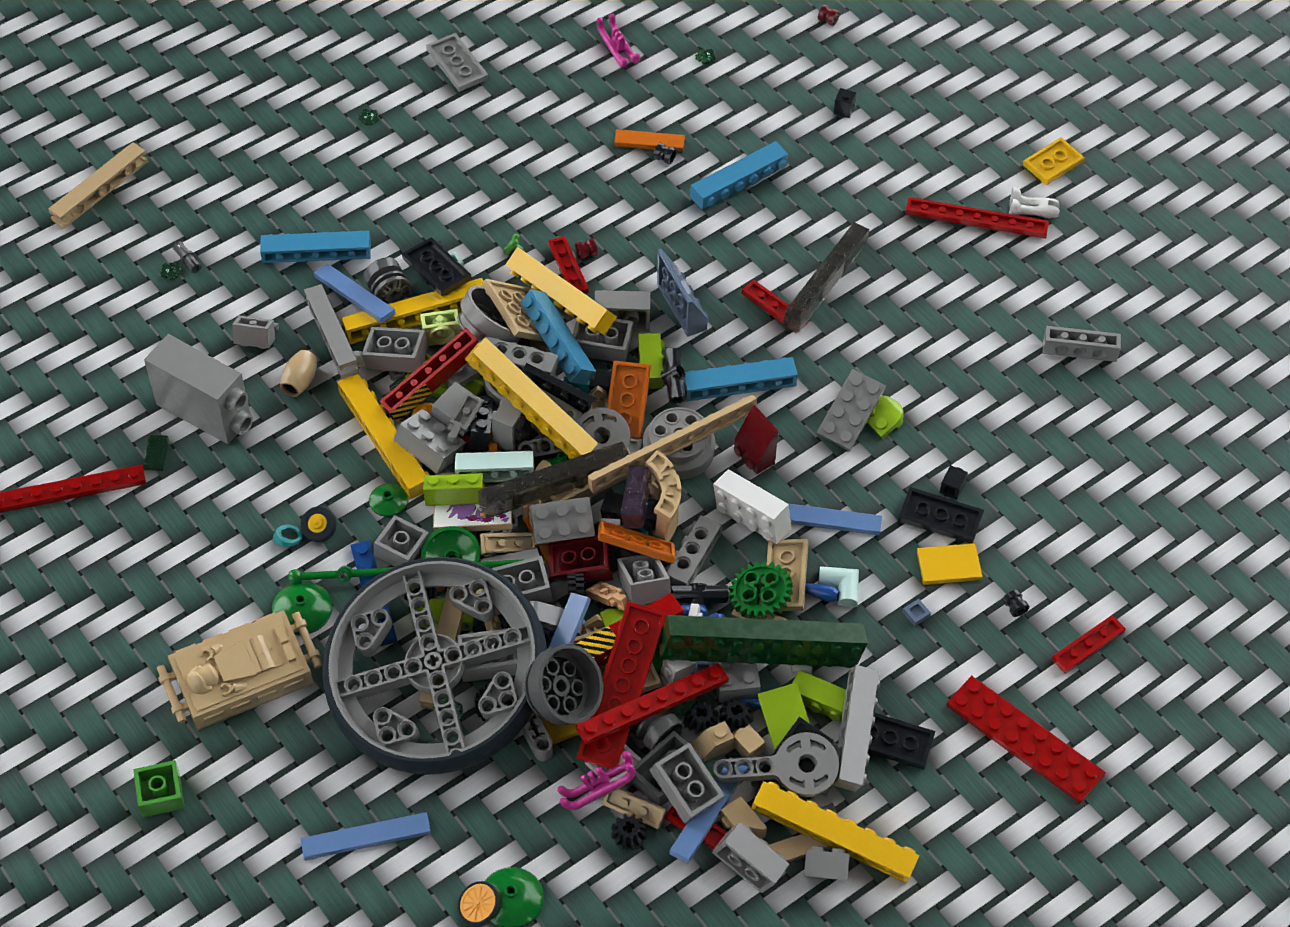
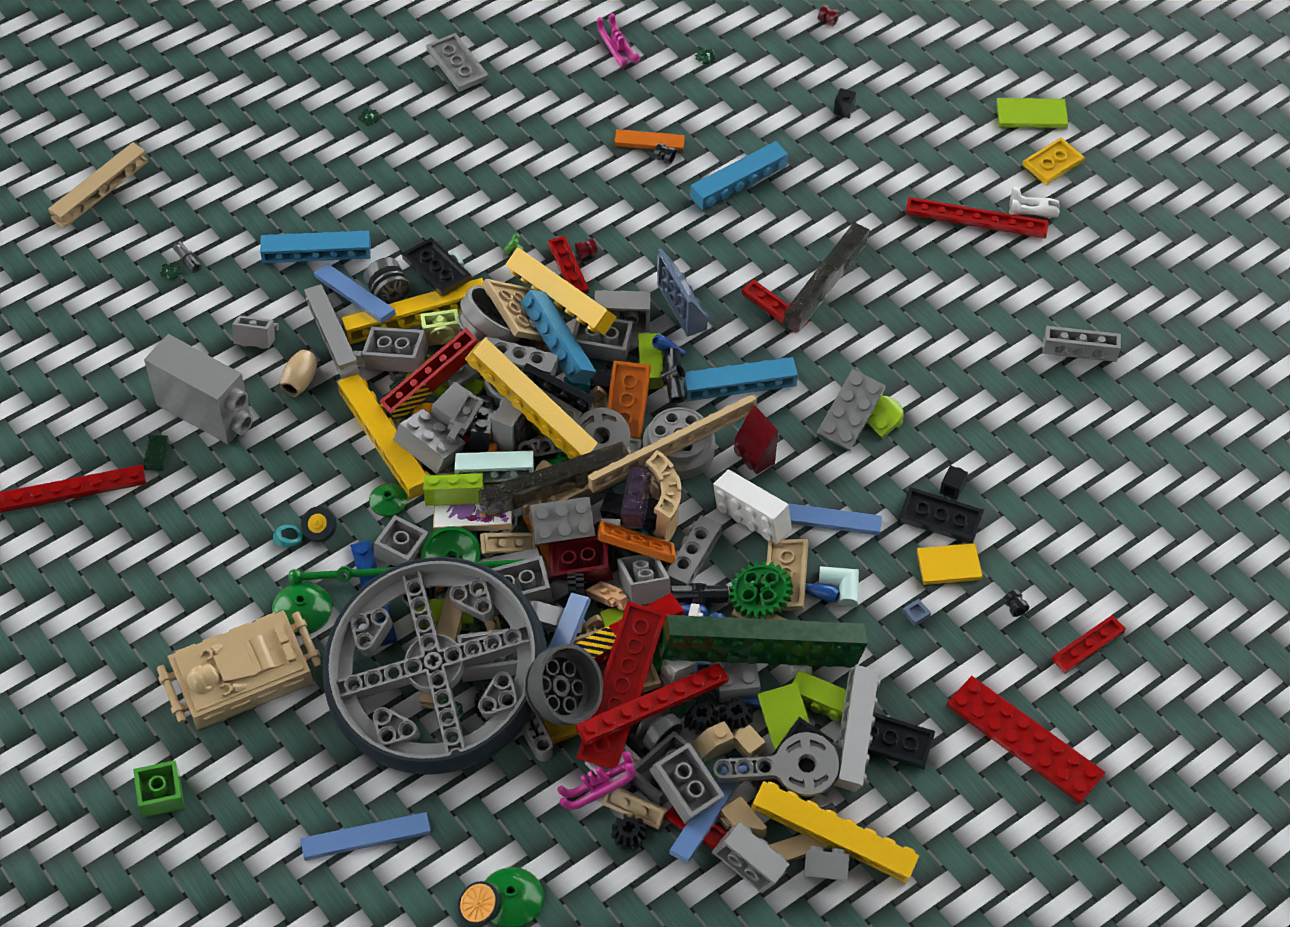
(662, 343): none -> blue piece
(1032, 113): none -> lime tile

